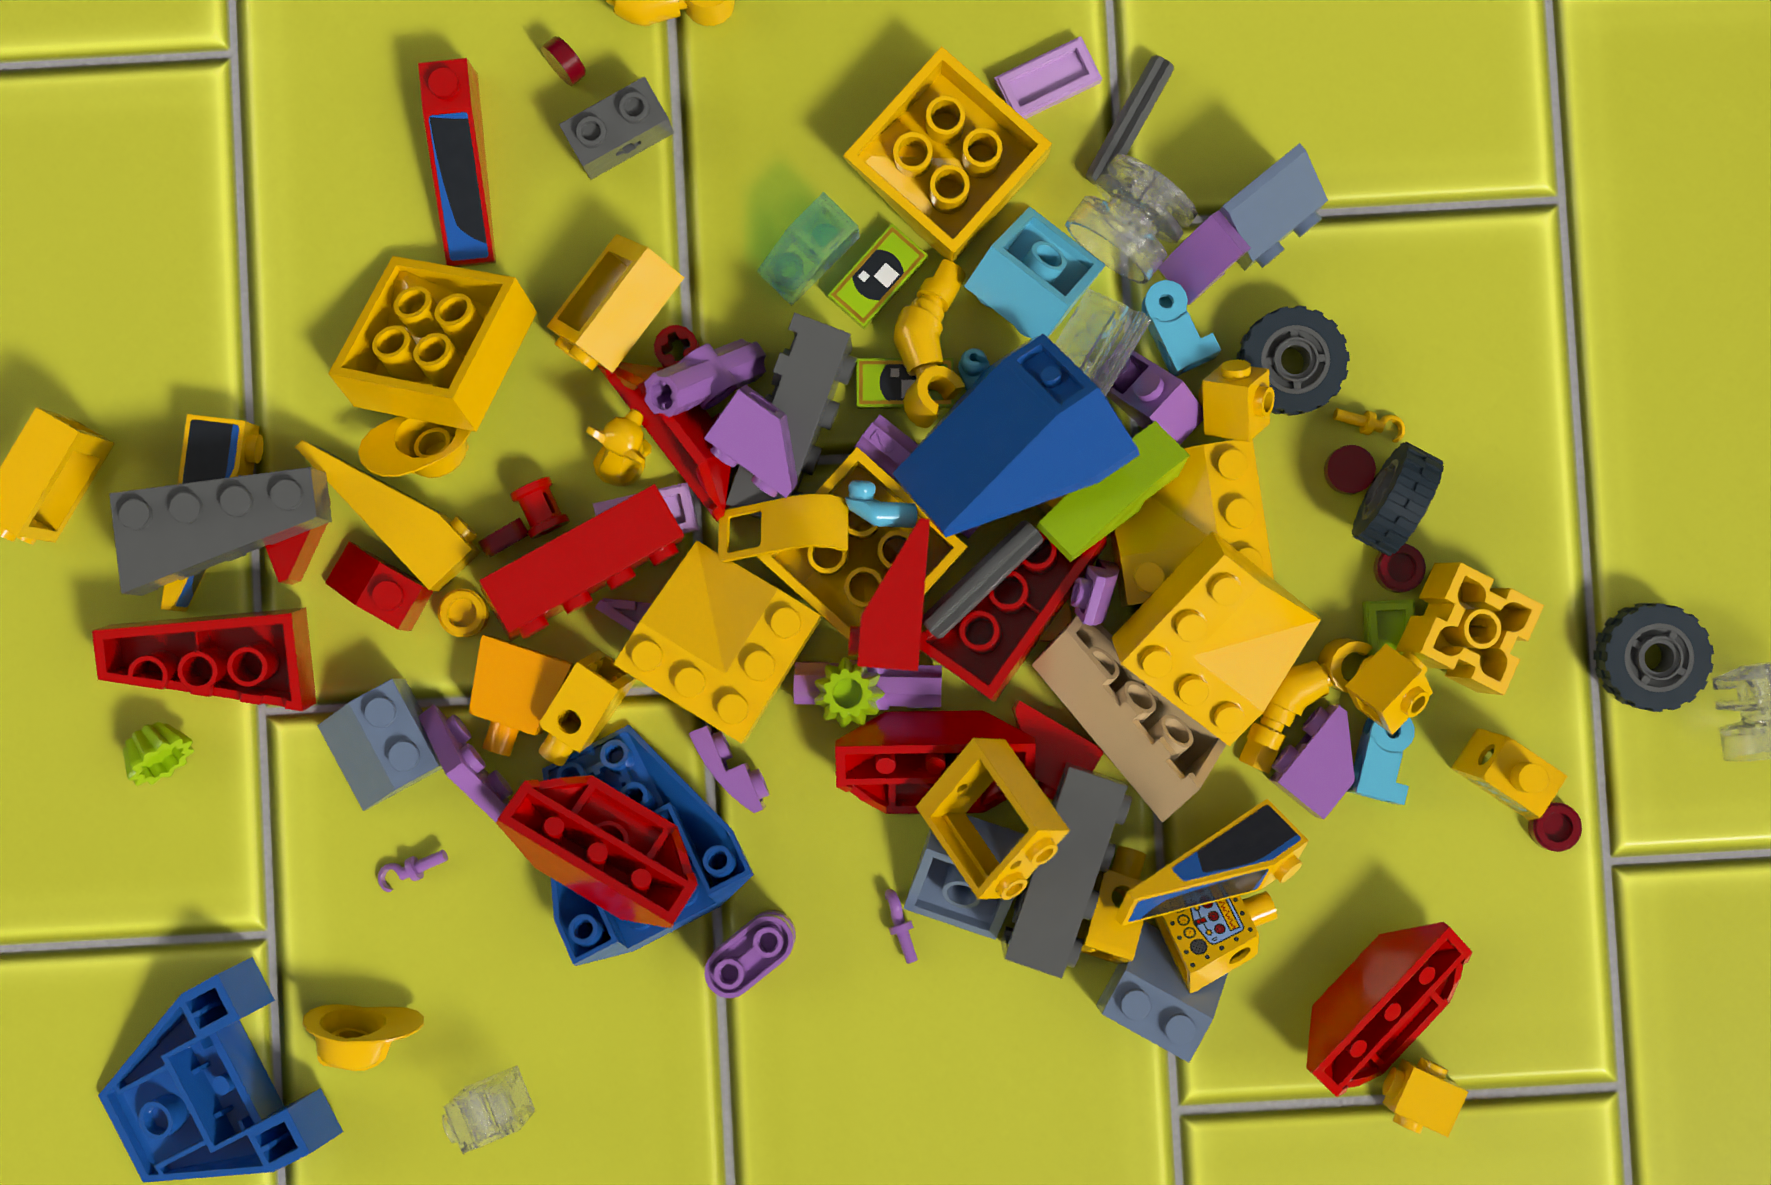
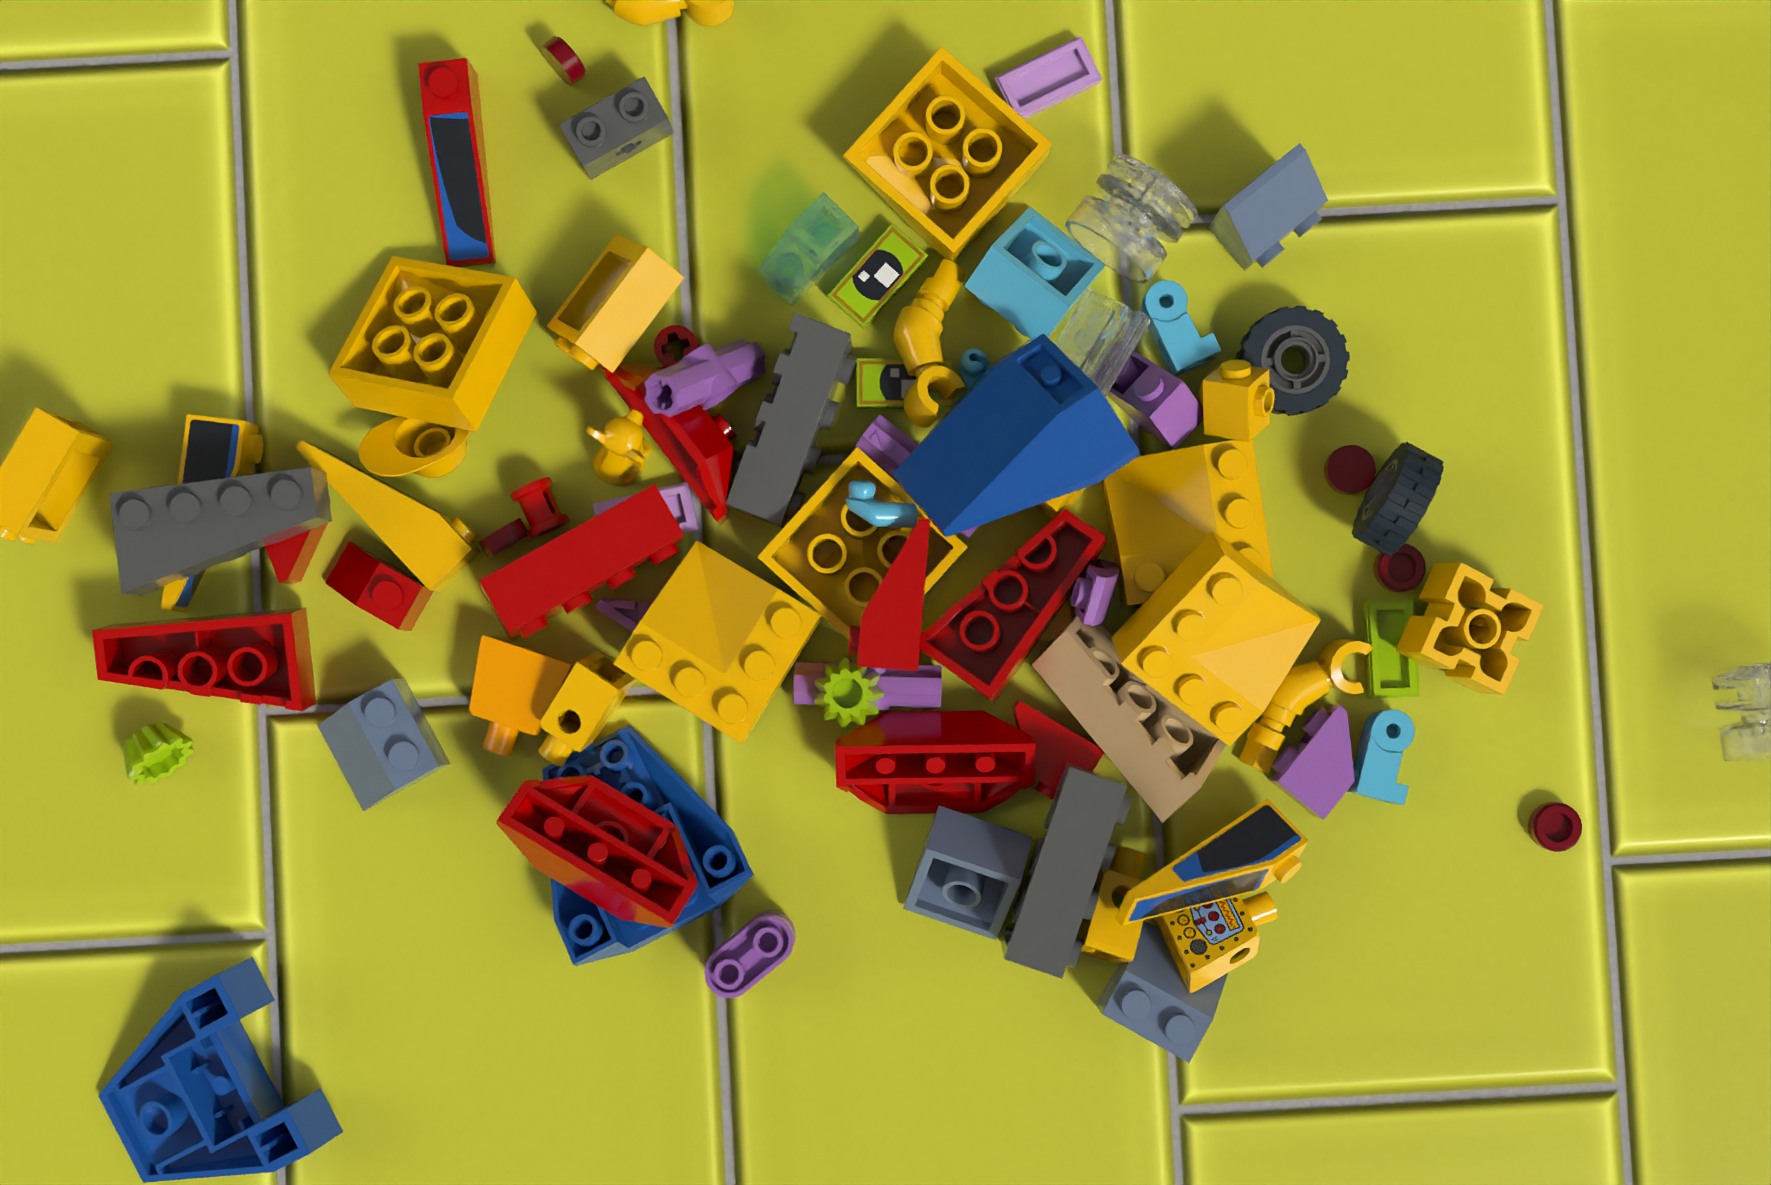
(358, 1036): yellow piece -> none
(413, 868): medium lavender hand -> none
(463, 613): yellow tile -> none
(464, 763): medium lavender plate -> none
(488, 1110): clear brick -> none
(740, 782): medium lavender slope -> none
(758, 439): medium lavender slope -> none
(791, 524): yellow piece -> none
(900, 926): medium lavender hand -> none
(960, 788): yellow window -> none
(982, 579): dark grey axle -> none
(1097, 510): lime slope -> none
(1132, 115): dark grey axle -> none
(1204, 256): medium lavender slope -> none
(1368, 422): yellow hand -> none
(1383, 1004): red wedge -> none
(1390, 687): yellow brick -> none
(1423, 1096): yellow brick -> none
(1511, 773): yellow torso -> none
(1683, 661): black wheel -> none

